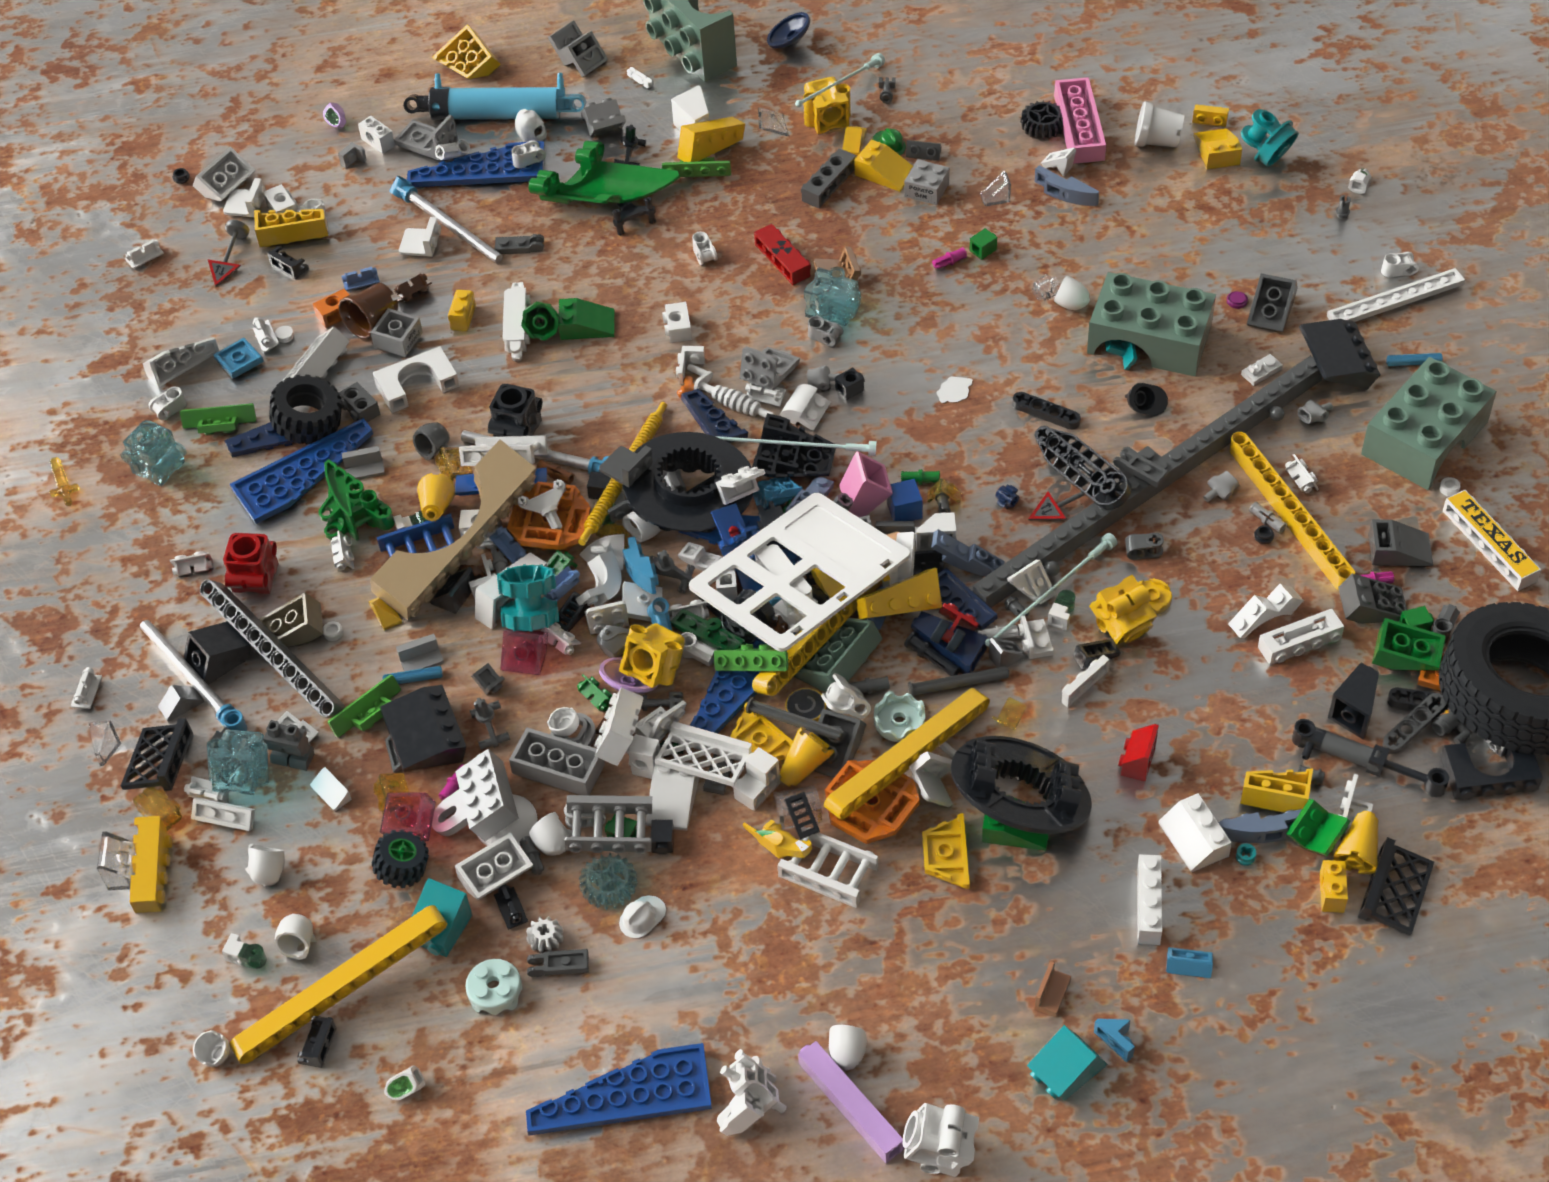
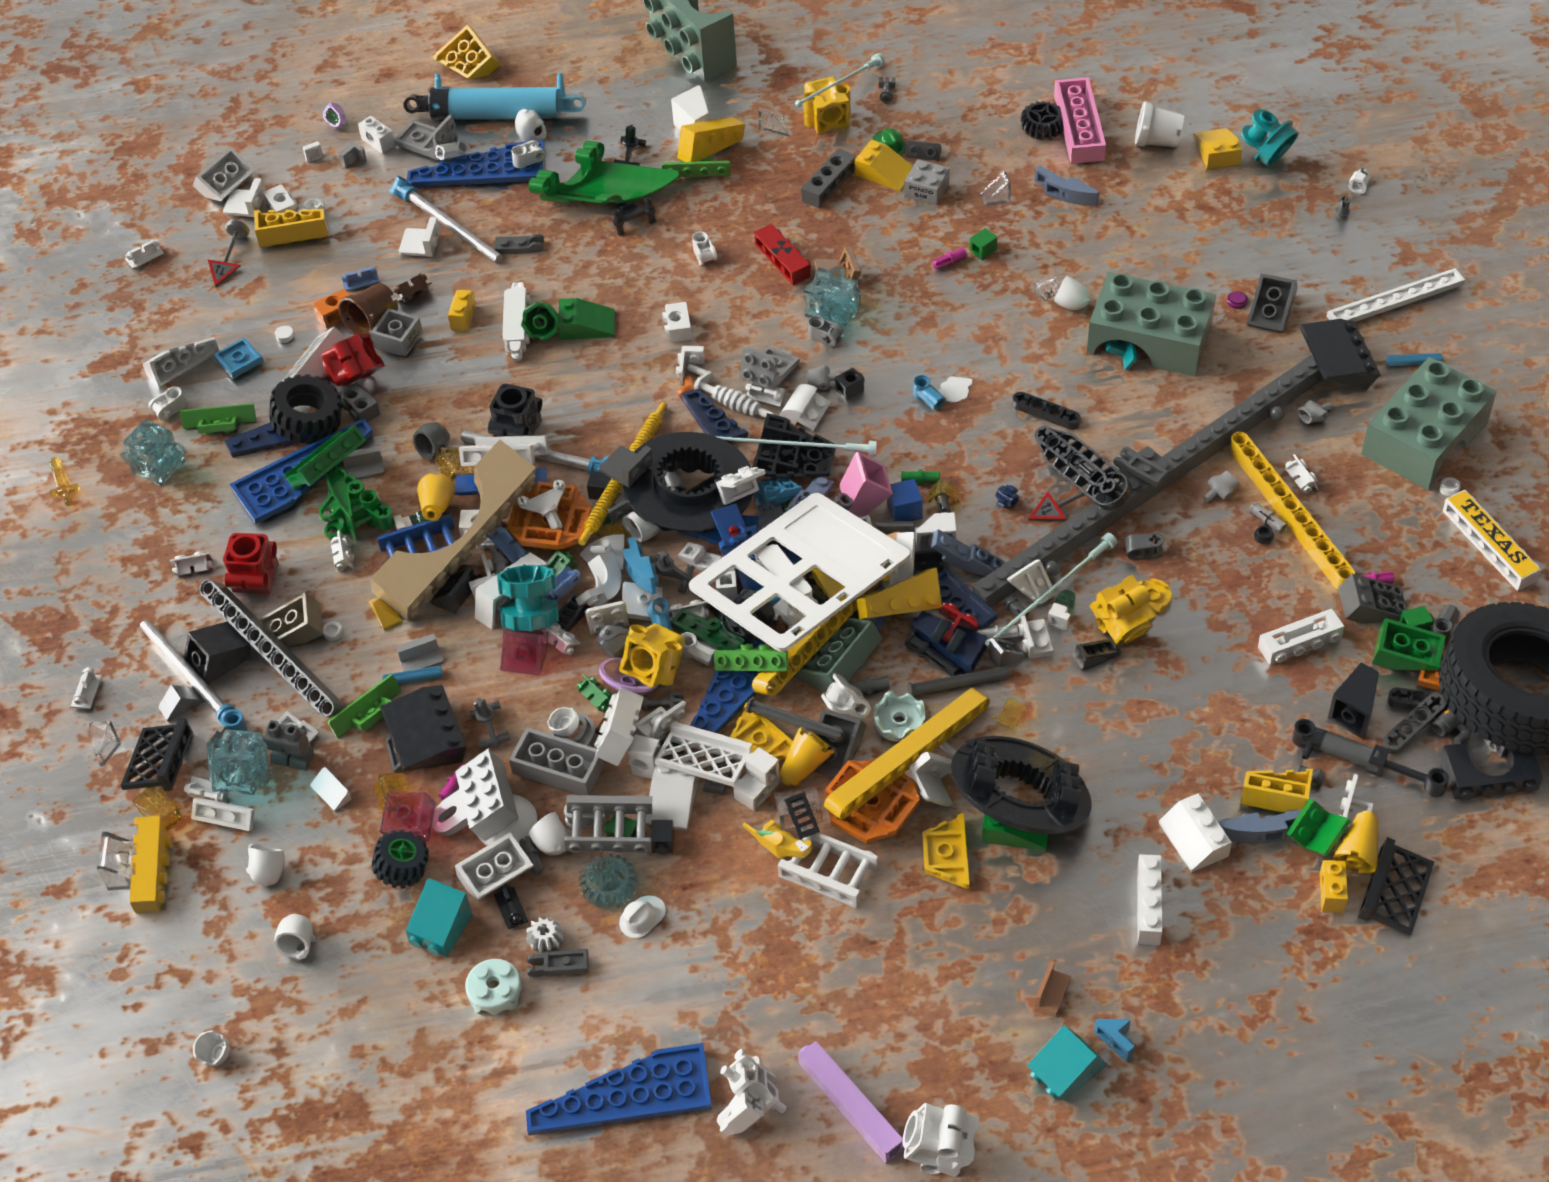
(180, 176): black plate -> none
(243, 953): leg -> none
(265, 334): white hinge -> none
(286, 263): black hinge -> none
(312, 151): none -> white tile
(317, 1042): black hinge -> none
(325, 457): none -> green fence
(337, 984): yellow beam -> none
(351, 360): none -> red piece
(404, 1083): rock -> none
(430, 363): white arch -> none
(488, 679): dark grey bracket -> none
(563, 475): dark orange pin -> none
(577, 48): light grey bracket -> none
(603, 117): light grey bracket -> none
(640, 77): white axle -> none
(789, 31): dark blue dish -> none
(806, 703): black tile -> none
(847, 1045): white piece -> none
(854, 139): yellow slope -> none
(925, 391): none -> dark azure piece
(1061, 159): white slope -> none
(1085, 680): white plate -> none
(1139, 752): red slope -> none
(1147, 399): black piece -> none
(1189, 962): dark azure slope -> none
(1210, 115): yellow bracket -> none
(1245, 860): teal bush -> none
(1262, 369): white plate -> none
(1281, 601): white arch -> none
(1398, 265): white piece -> none
(1398, 544): dark grey slope -> none

